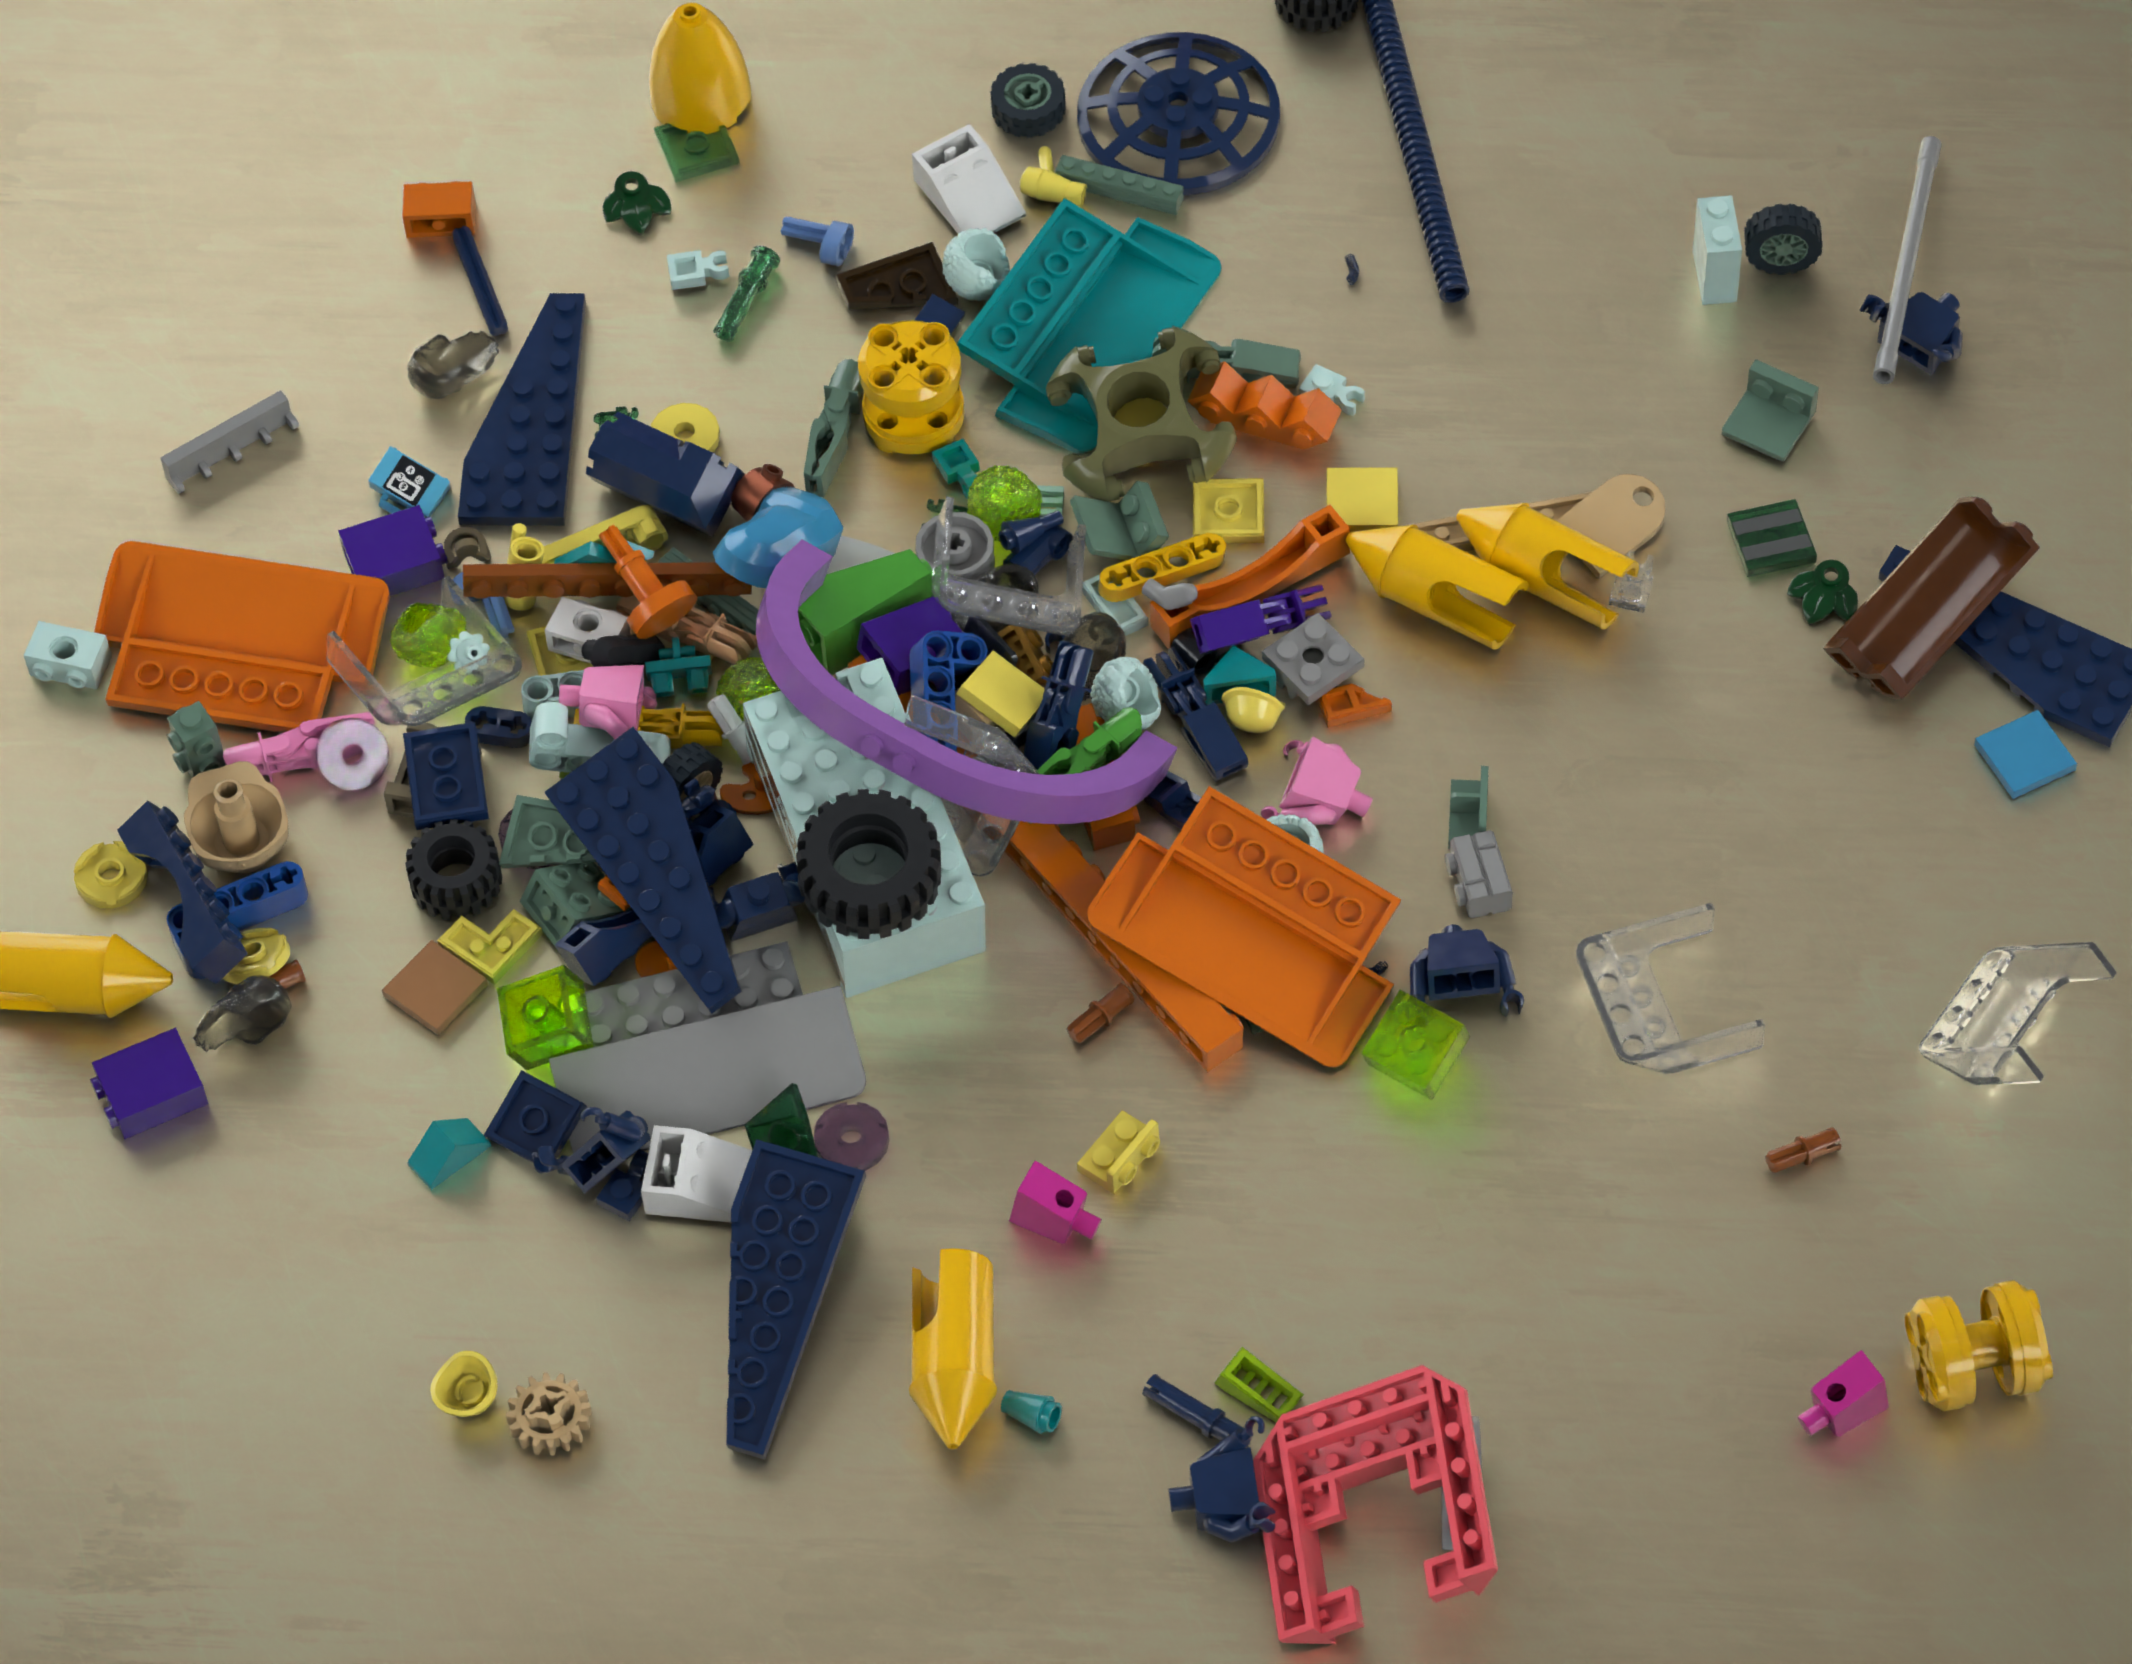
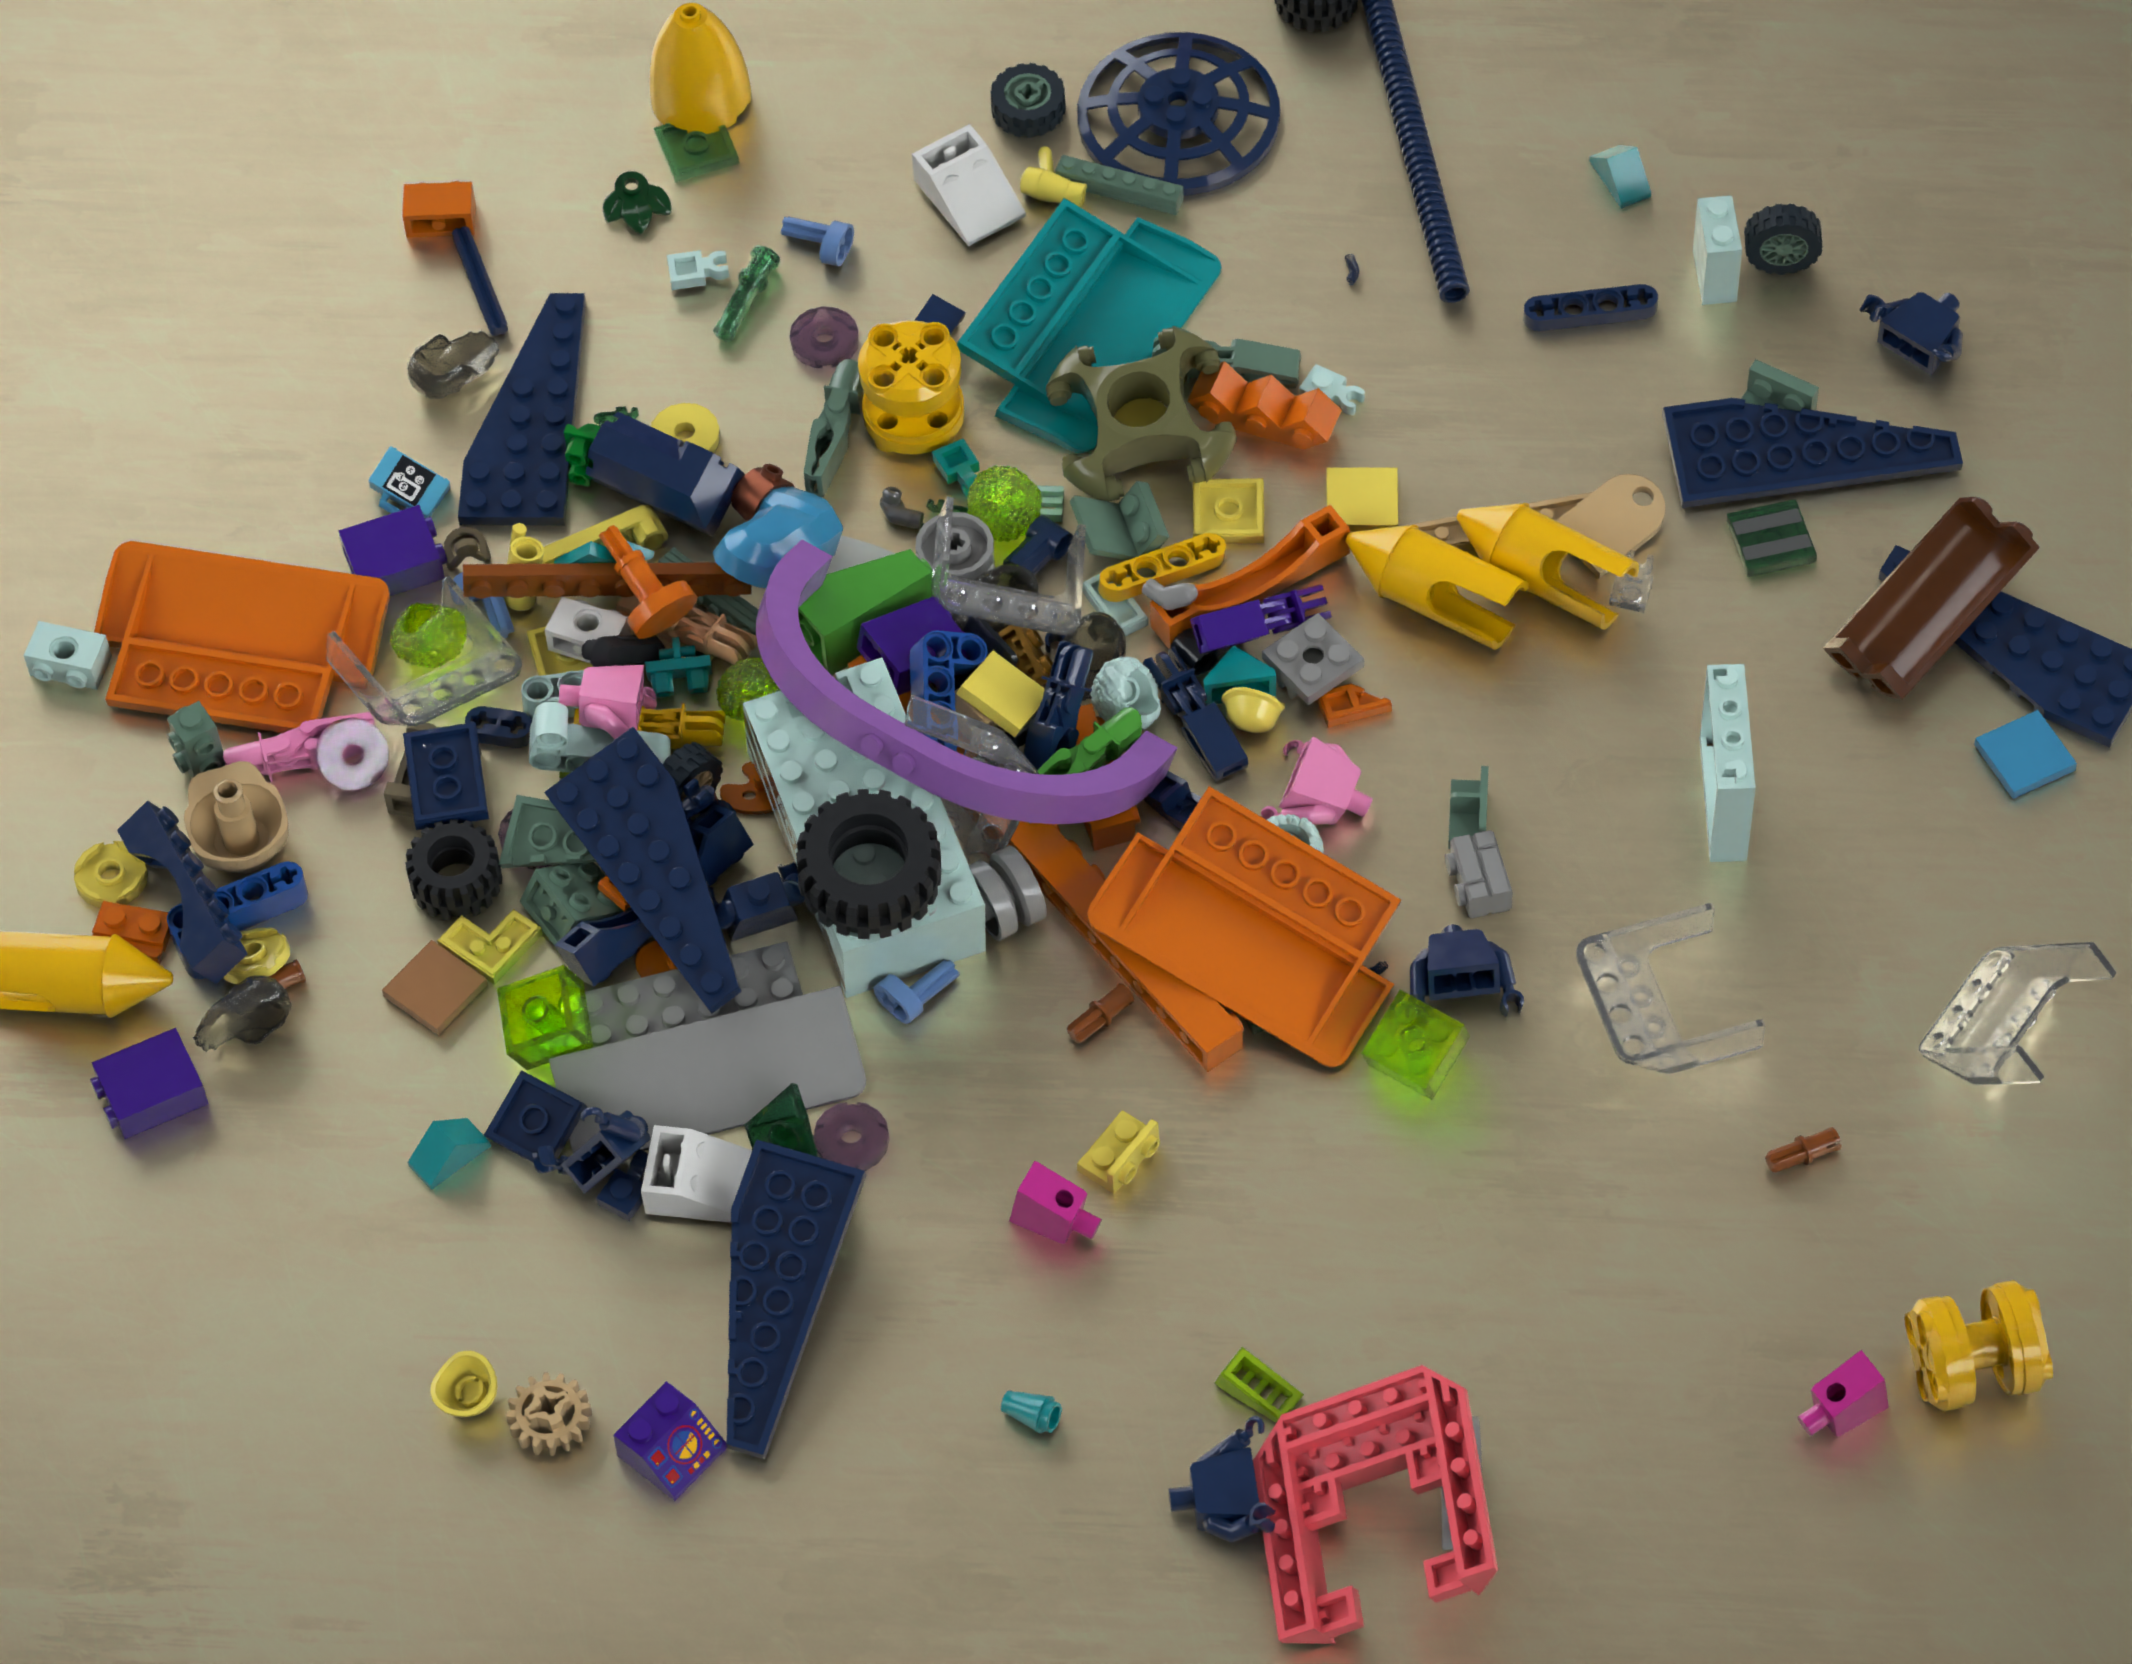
(138, 926): none -> orange plate
(227, 440): light grey hinge -> none
(466, 649): light aqua plant -> none
(577, 448): none -> green hips
(669, 1441): none -> dark purple slope
(730, 724): white axle -> none
(824, 321): none -> clear purple tile
(896, 512): none -> flat silver arm
(897, 281): dark brown wing -> none
(907, 1002): none -> medium blue piece
(953, 1343): yellow piece -> none
(975, 264): light aqua hair -> none
(1008, 892): none -> light grey wheel
(1020, 533): dark blue cone -> none
(1212, 1422): dark blue pin -> none
(1589, 302): none -> dark blue beam
(1622, 174): none -> teal slope
(1728, 763): none -> light aqua window
(1755, 451): none -> dark blue wing
(1824, 596): dark green plate -> none
(1888, 354): light grey piece -> none

